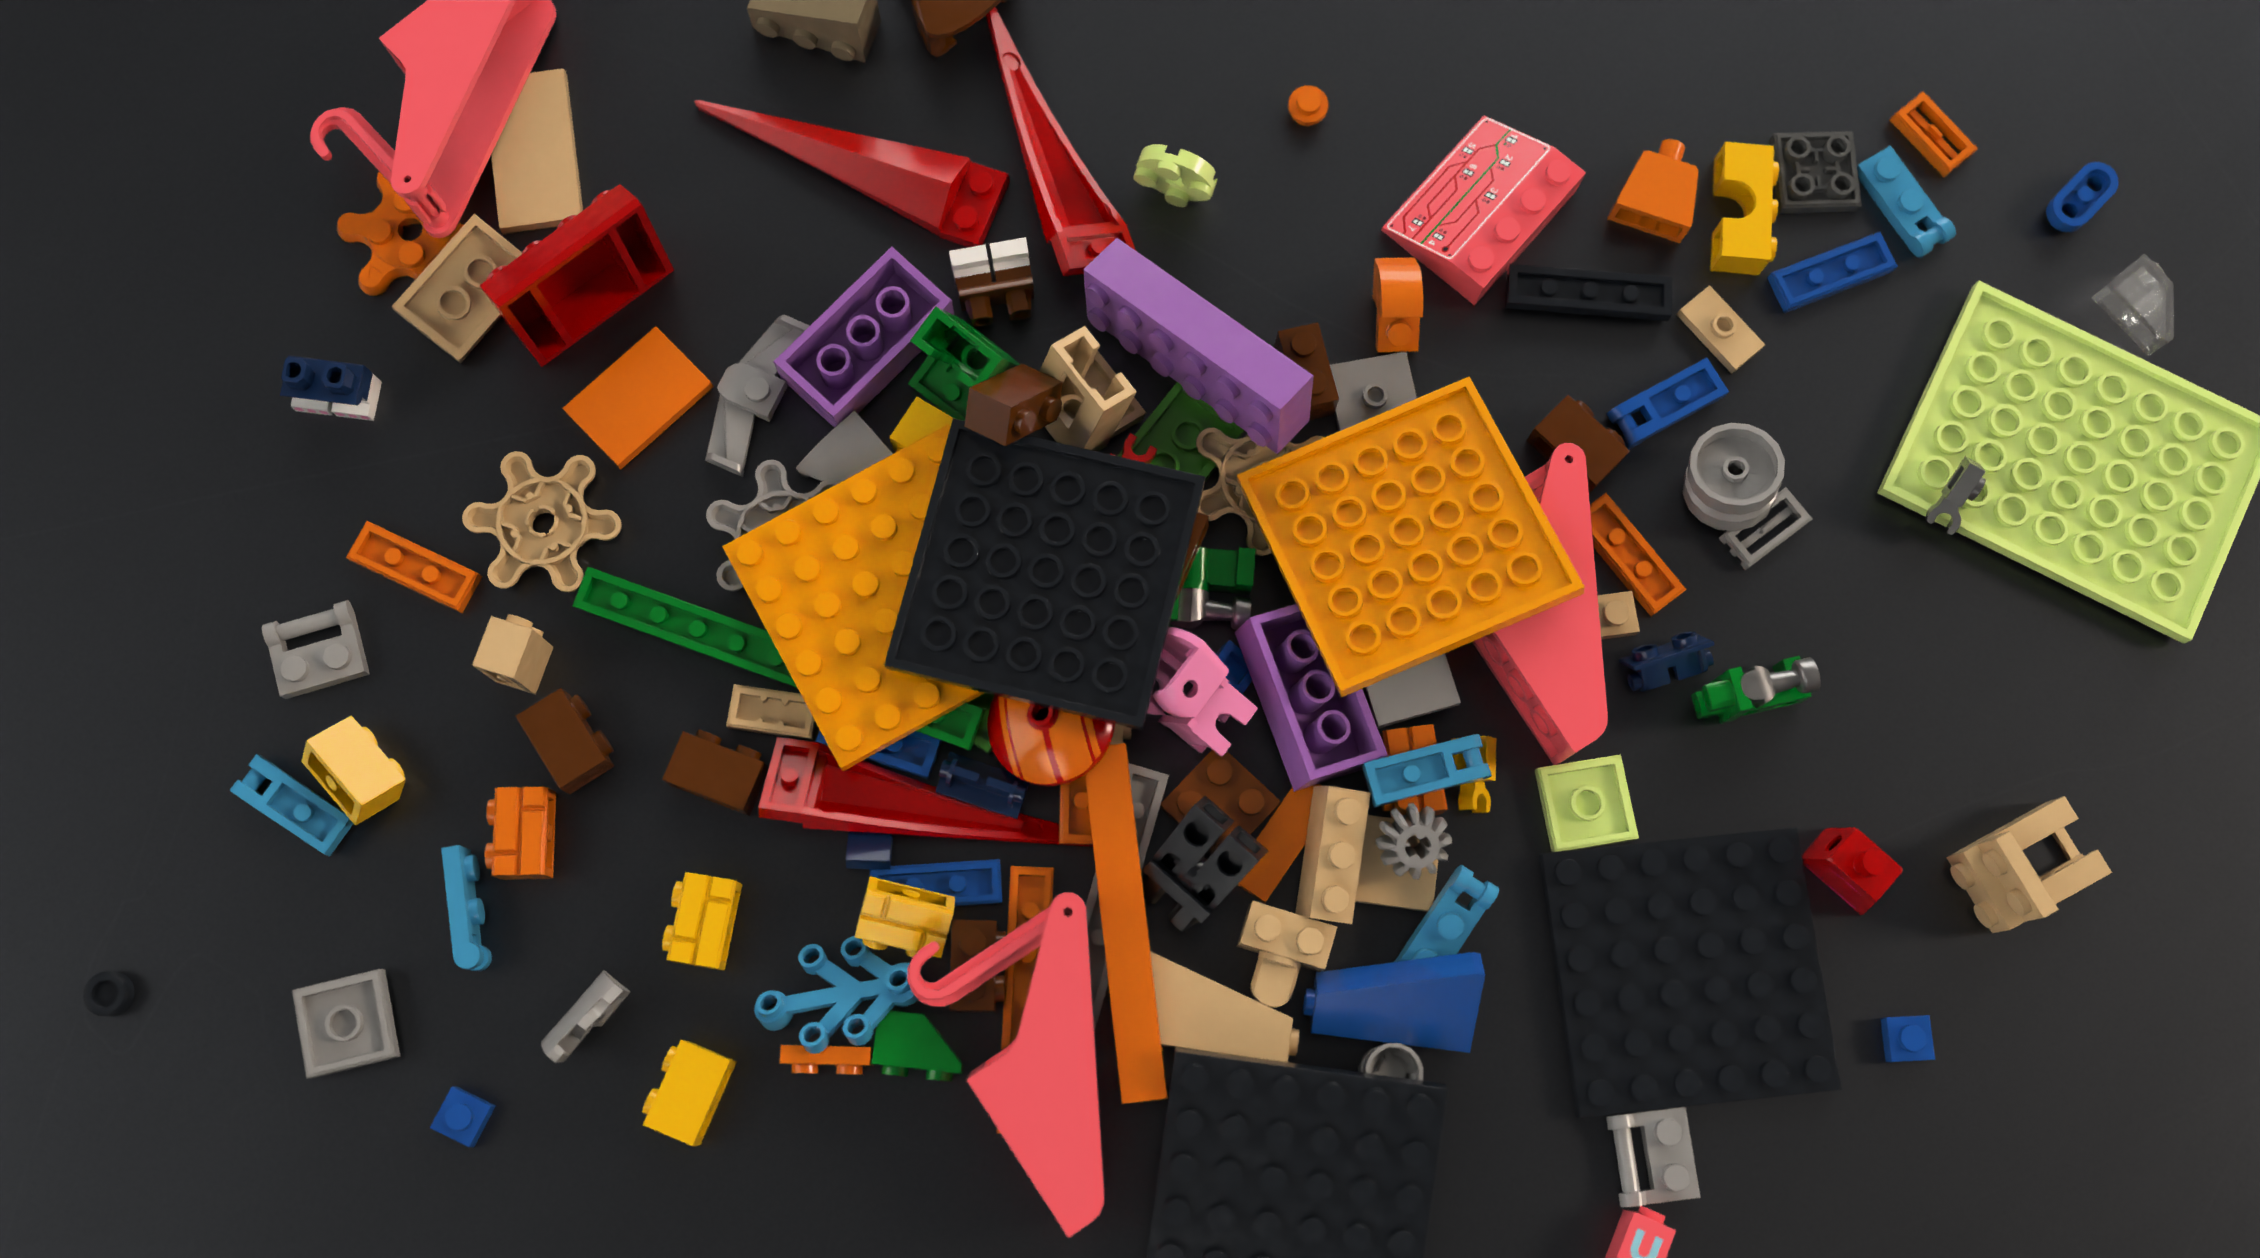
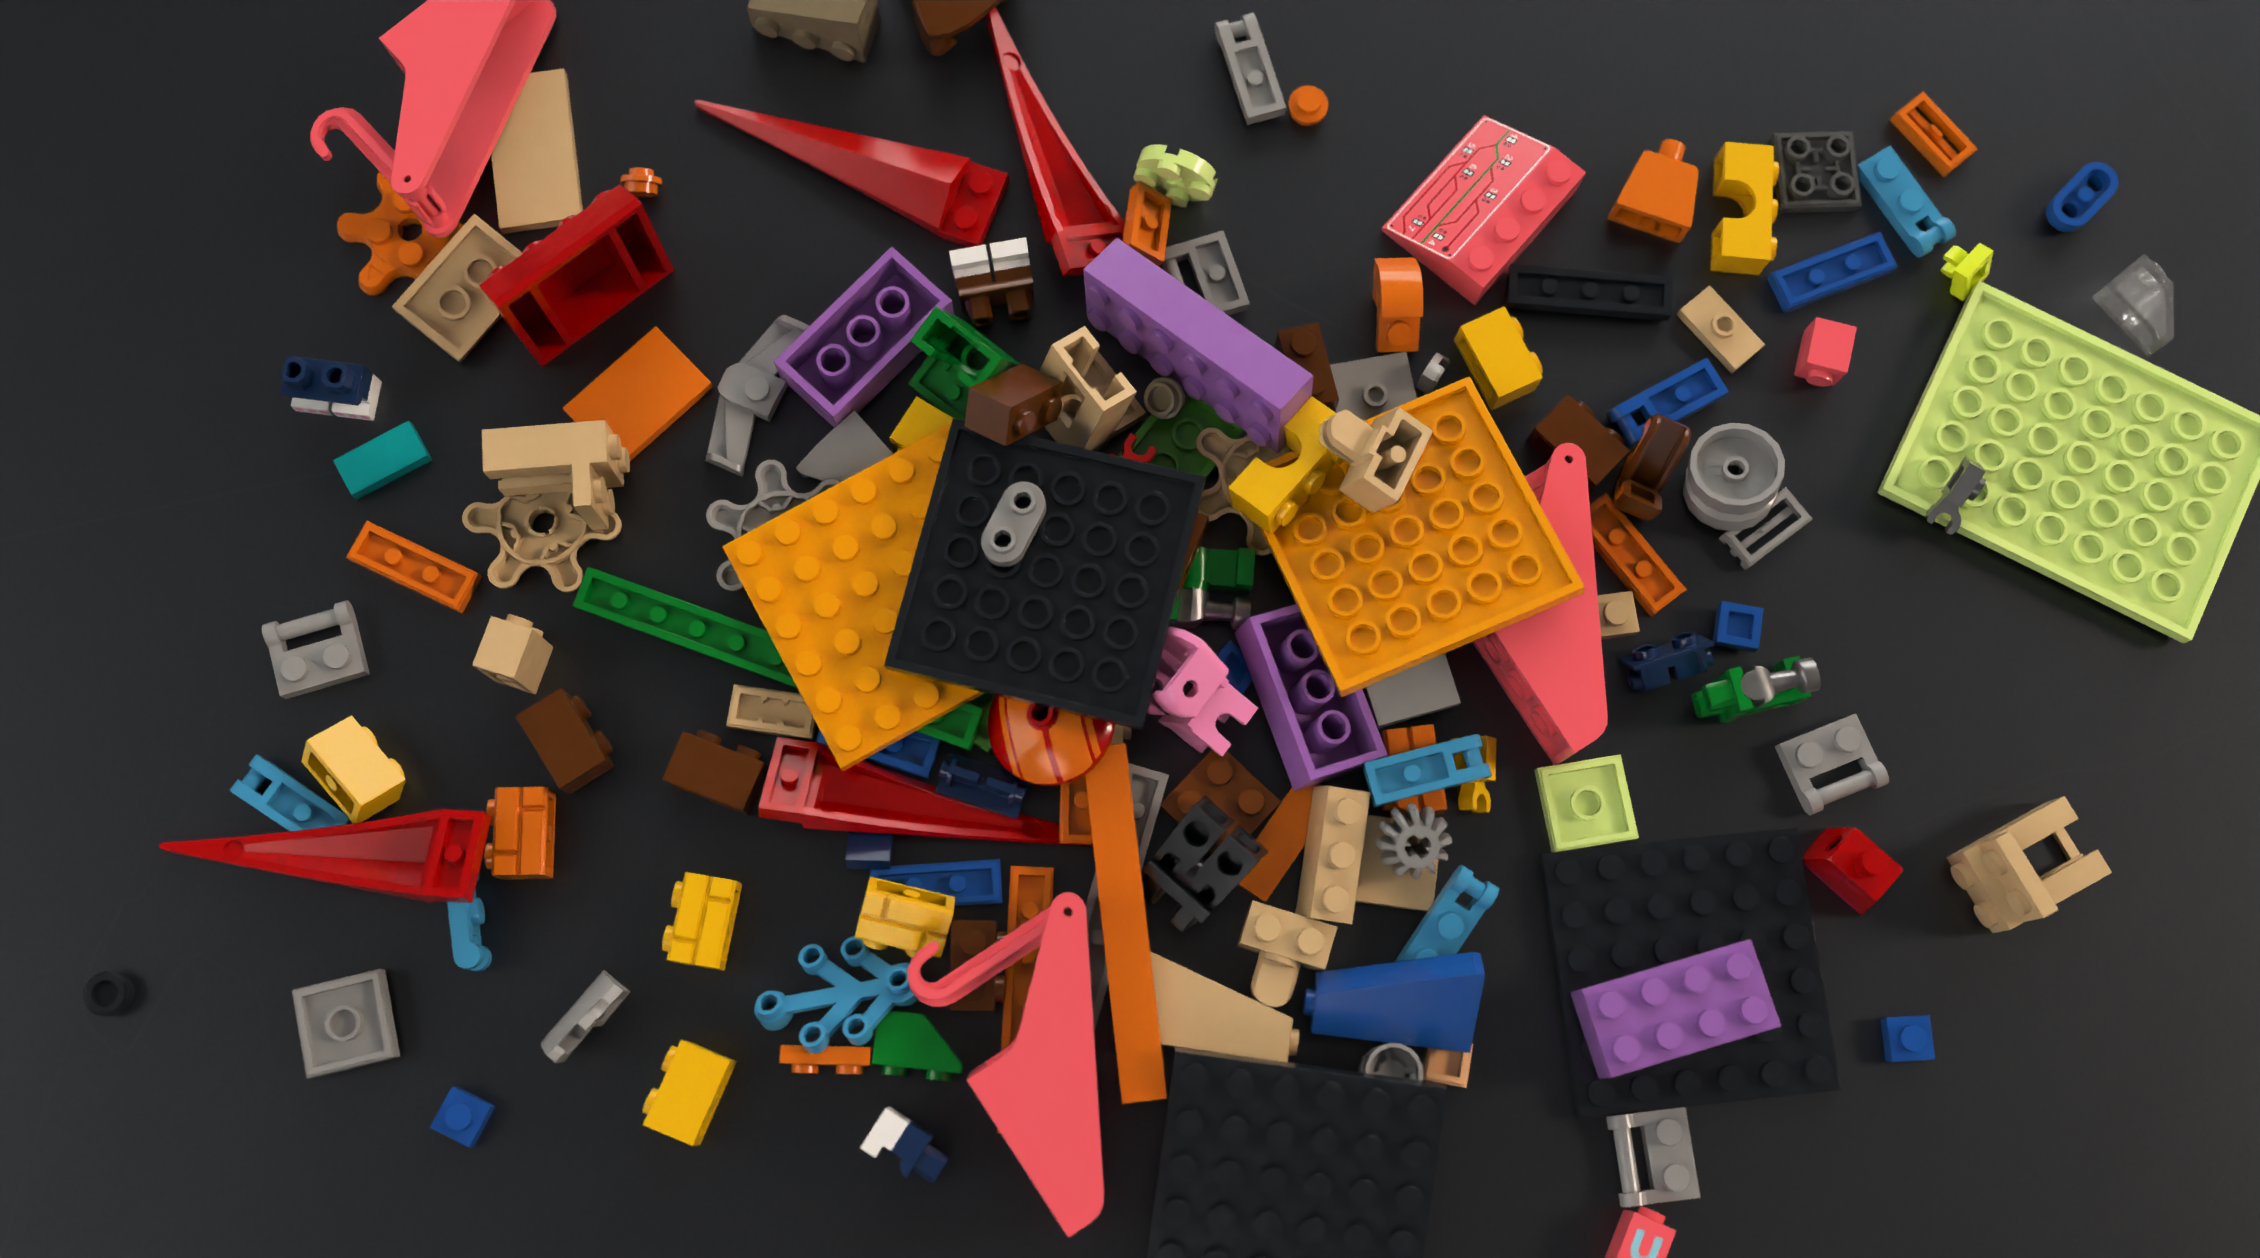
(382, 460): none -> teal tile
(406, 856): none -> red plate
(559, 459): none -> tan brick
(641, 182): none -> orange plate
(907, 1141): none -> dark blue hips
(1014, 522): none -> light grey plate
(1147, 222): none -> orange plate
(1164, 397): none -> dark tan plate
(1213, 271): none -> light grey plate
(1250, 69): none -> light grey plate
(1272, 494): none -> yellow arch
(1378, 454): none -> tan brick
(1433, 373): none -> light grey tile
(1447, 1066): none -> light nougat tile
(1499, 357): none -> yellow brick
(1650, 467): none -> reddish brown animal
(1675, 1009): none -> medium lavender brick
(1738, 626): none -> blue plate
(1825, 352): none -> coral brick
(1826, 750): none -> light grey plate
(1966, 268): none -> neon yellow tile

